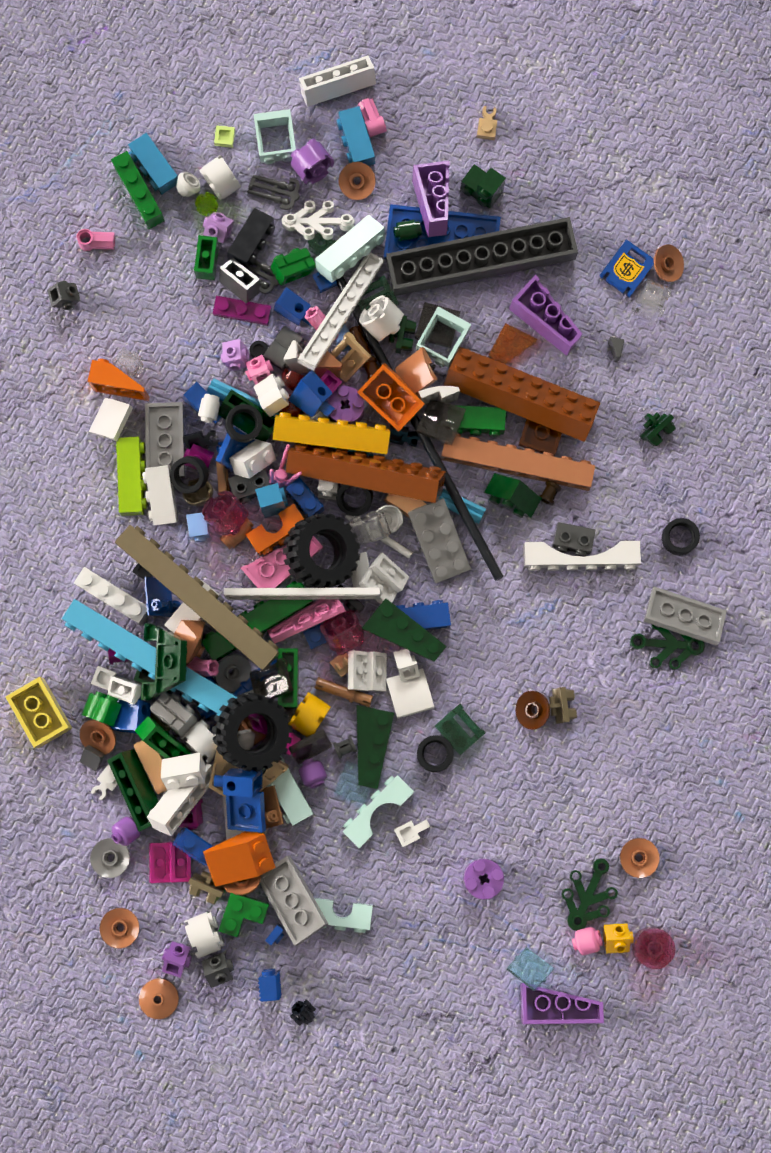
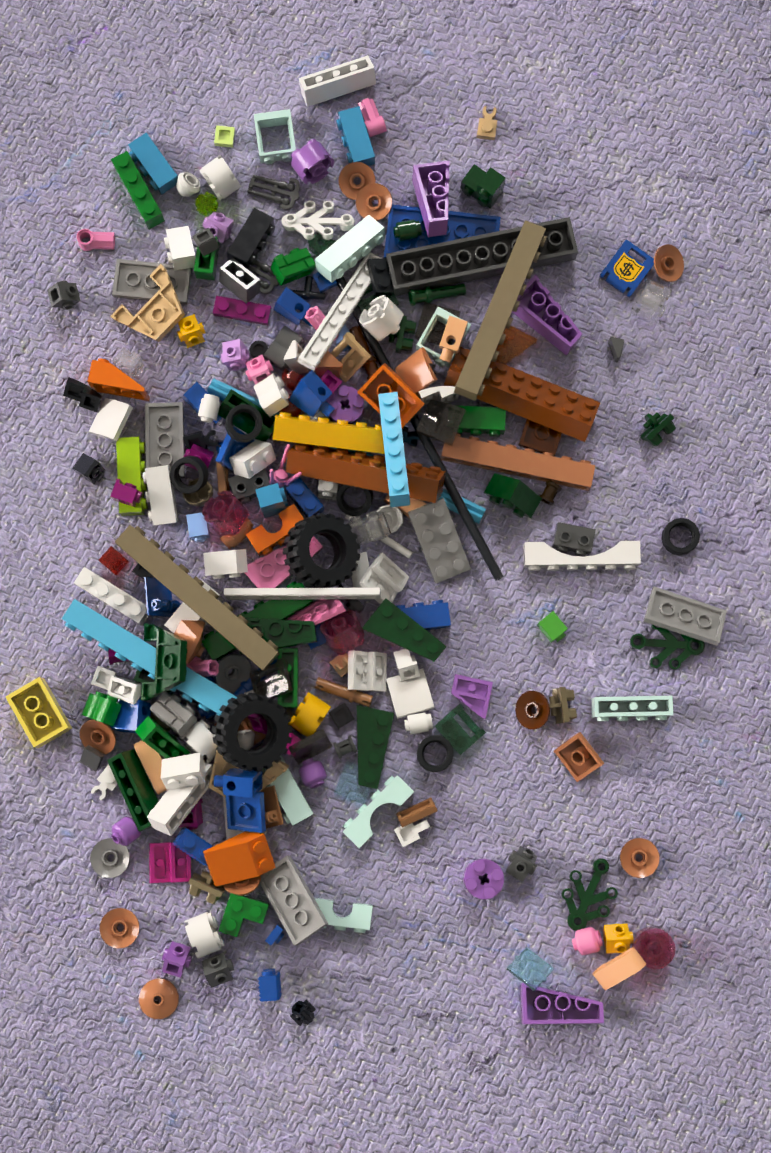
(84, 394): none -> black slope
(89, 468): none -> black slope
(113, 560): none -> clear red brick
(126, 493): none -> magenta brick
(134, 281): none -> light grey plate
(159, 313): none -> tan wing
(180, 247): none -> white brick
(191, 331): none -> yellow brick
(205, 241): none -> dark grey slope
(225, 562): none -> white brick
(284, 632): none -> dark green wing
(307, 294): none -> black piece
(341, 715): none -> black tile
(365, 200): none -> nougat dish
(380, 276): none -> black plate
(394, 449): none -> medium azure brick
(416, 812): none -> medium nougat tile
(418, 723): none -> white brick
(428, 294): none -> dark green pin
(455, 330): none -> light nougat torso
(472, 693): none -> medium lavender wing
(499, 311): none -> dark tan brick
(521, 863): none -> dark grey brick
(552, 627): none -> bright green brick
(578, 756): none -> nougat slope
(619, 968): none -> light nougat beam
(632, 706): none -> light aqua brick

